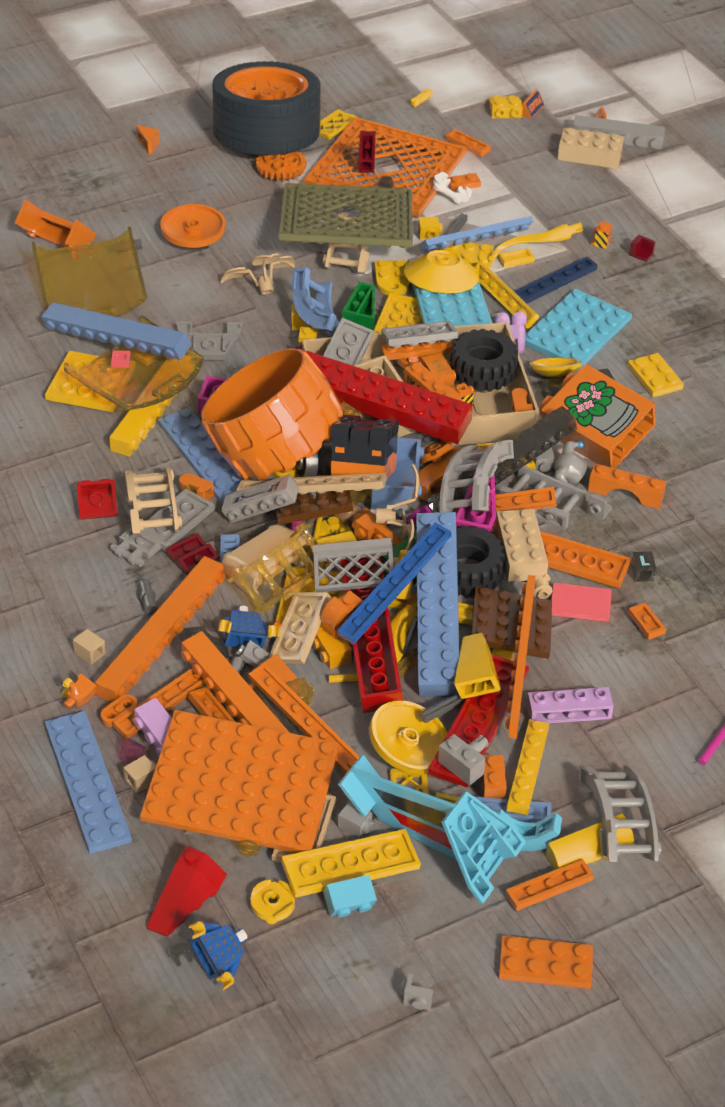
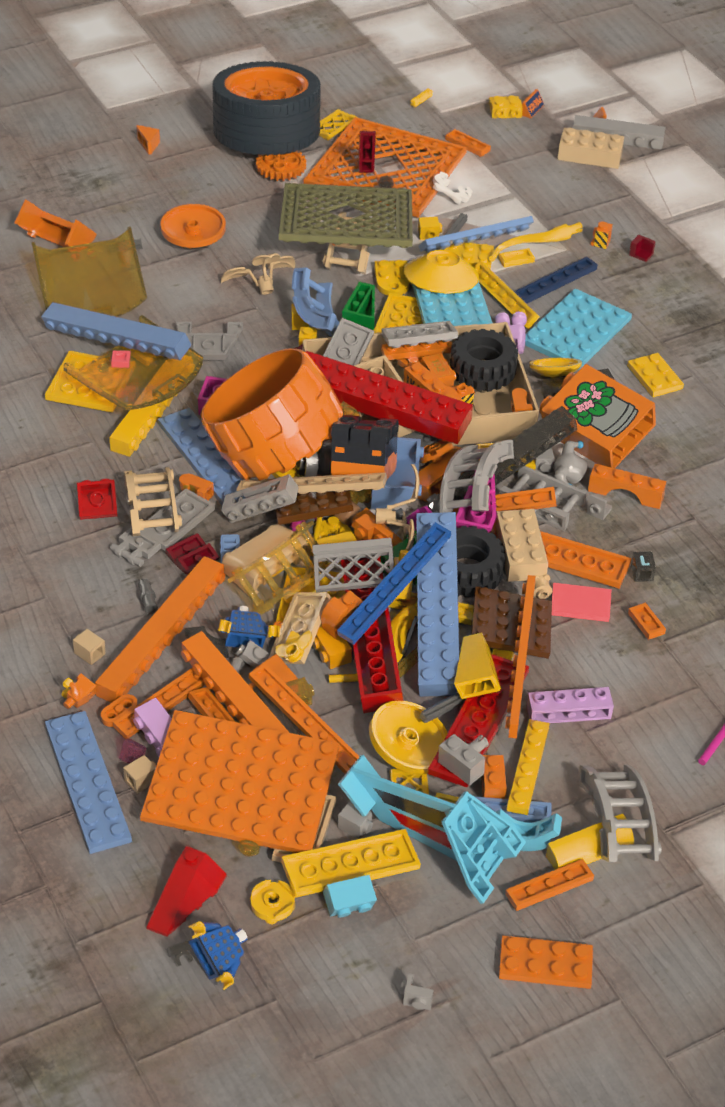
(294, 646): none -> yellow plate
(469, 180): orange plate -> none

